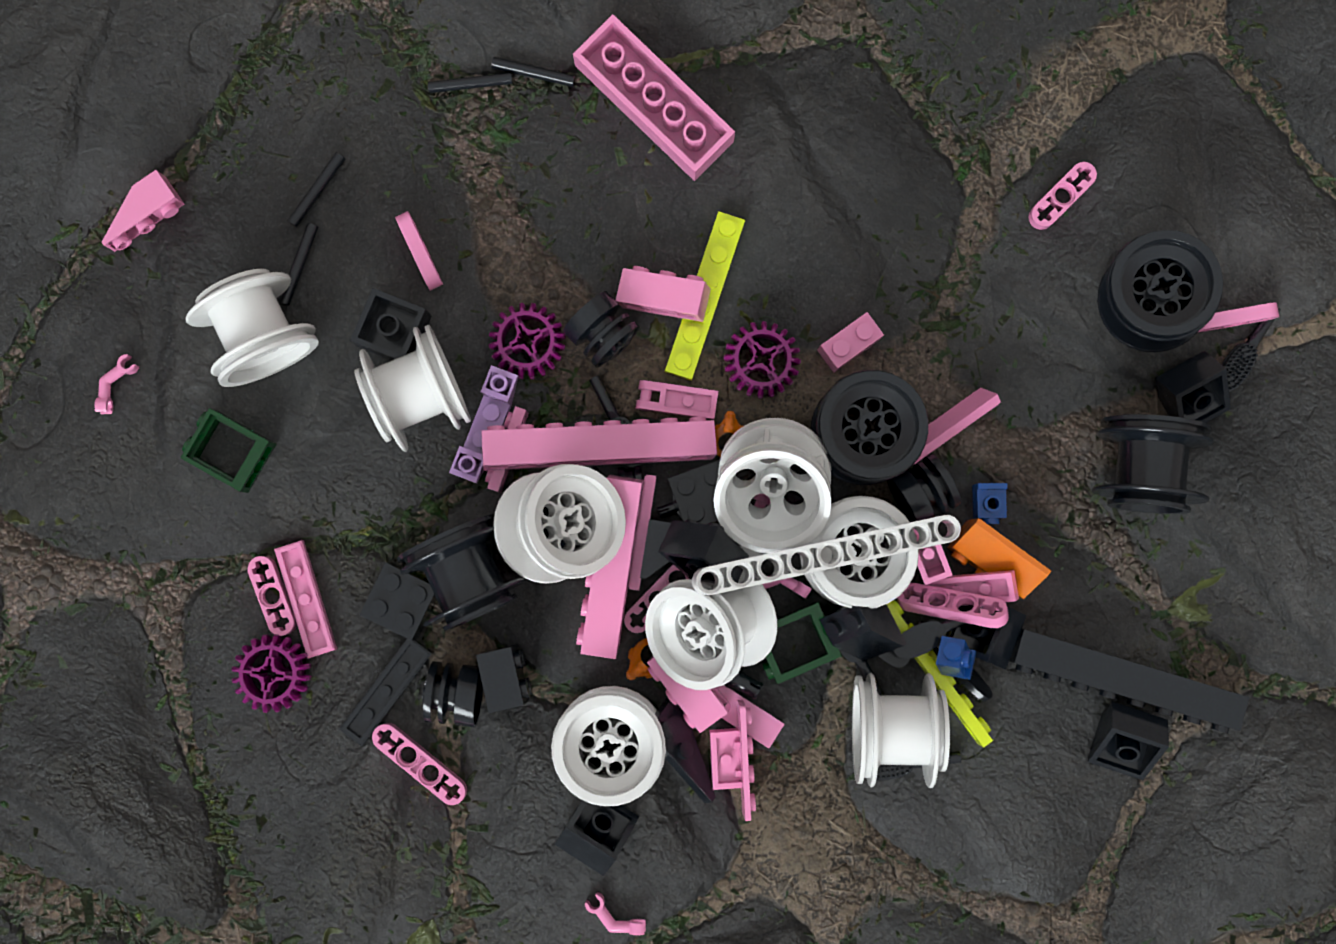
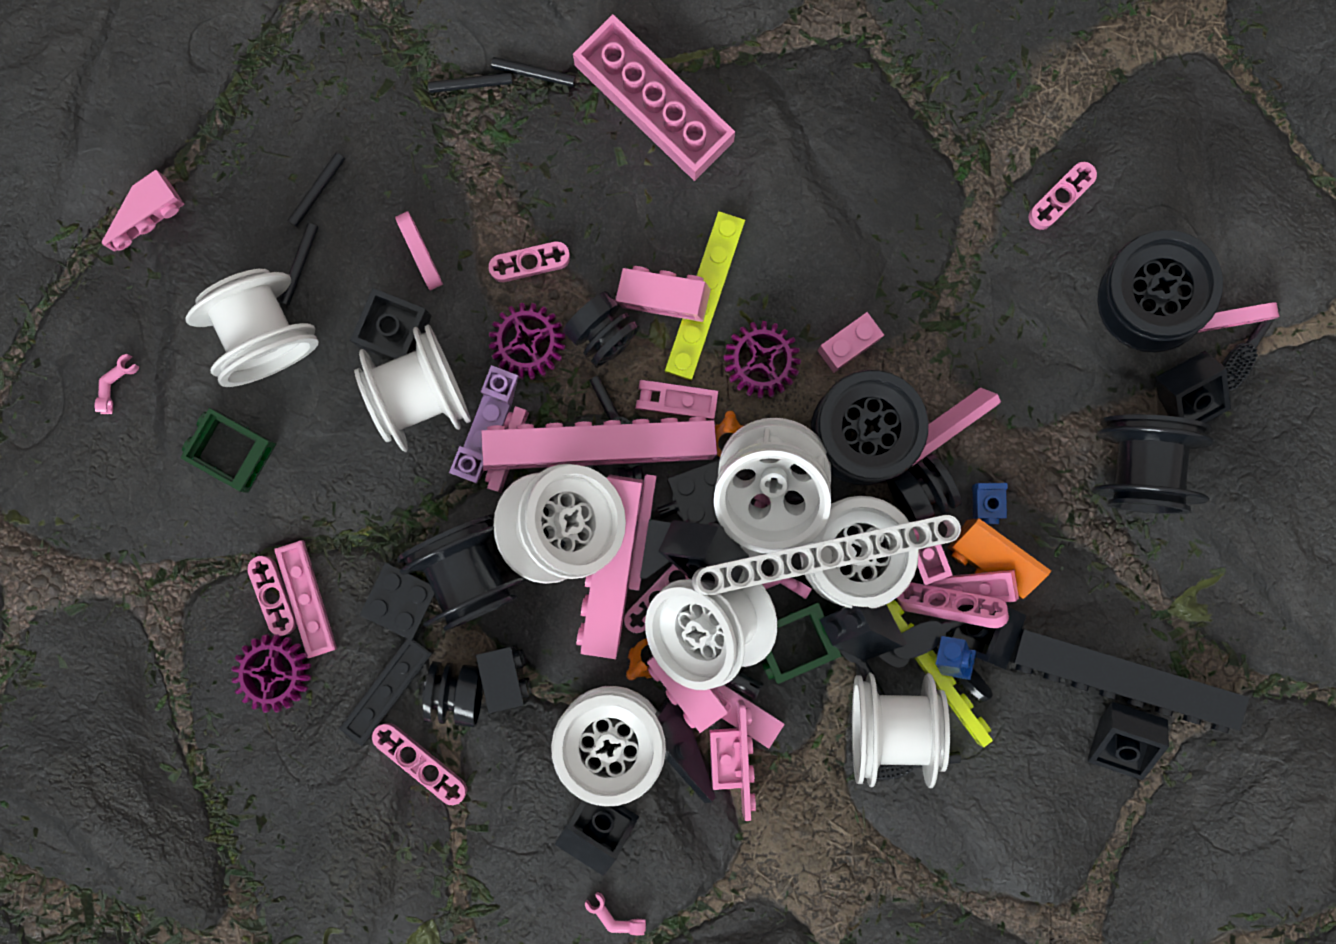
(507, 258): none -> bright pink beam

